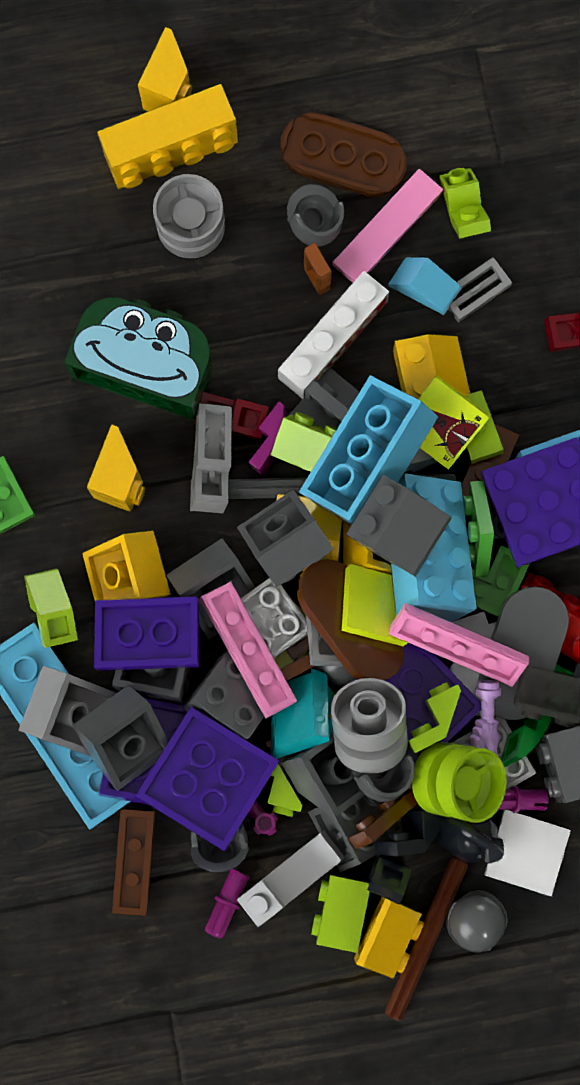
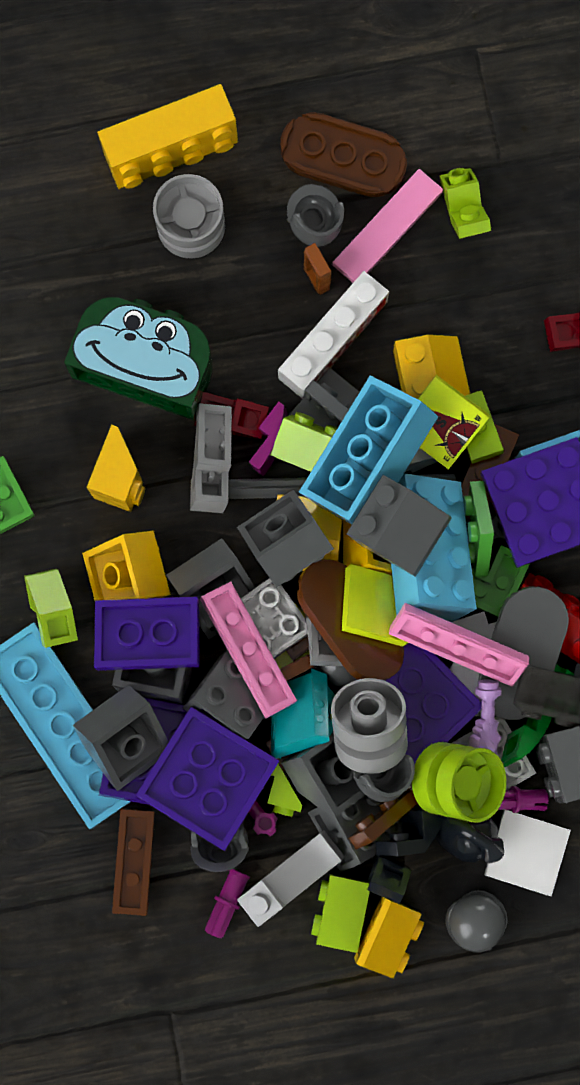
(58, 704): light grey slope -> none
(165, 75): yellow slope -> none
(423, 946): copper axle -> none
(425, 283): medium azure slope -> none
(442, 707): lime slope -> none
(499, 274): light grey tile -> none

